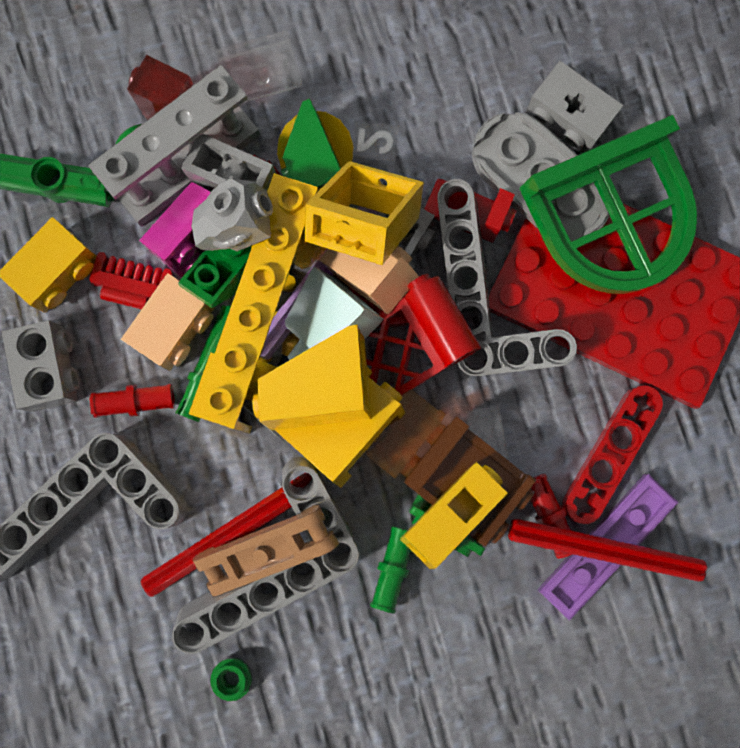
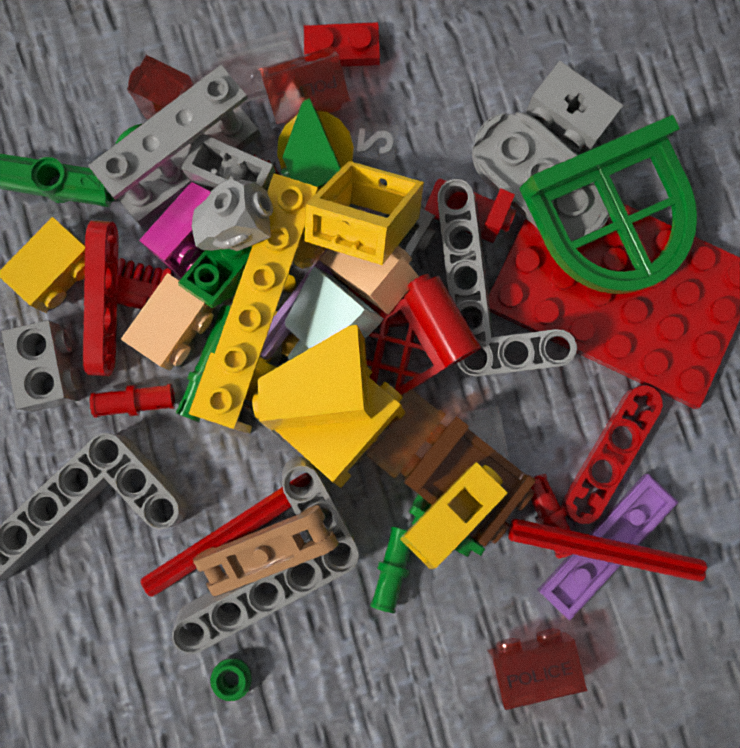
(100, 297): none -> red beam
(305, 77): none -> clear red brick
(354, 42): none -> red plate
(536, 669): none -> clear red brick

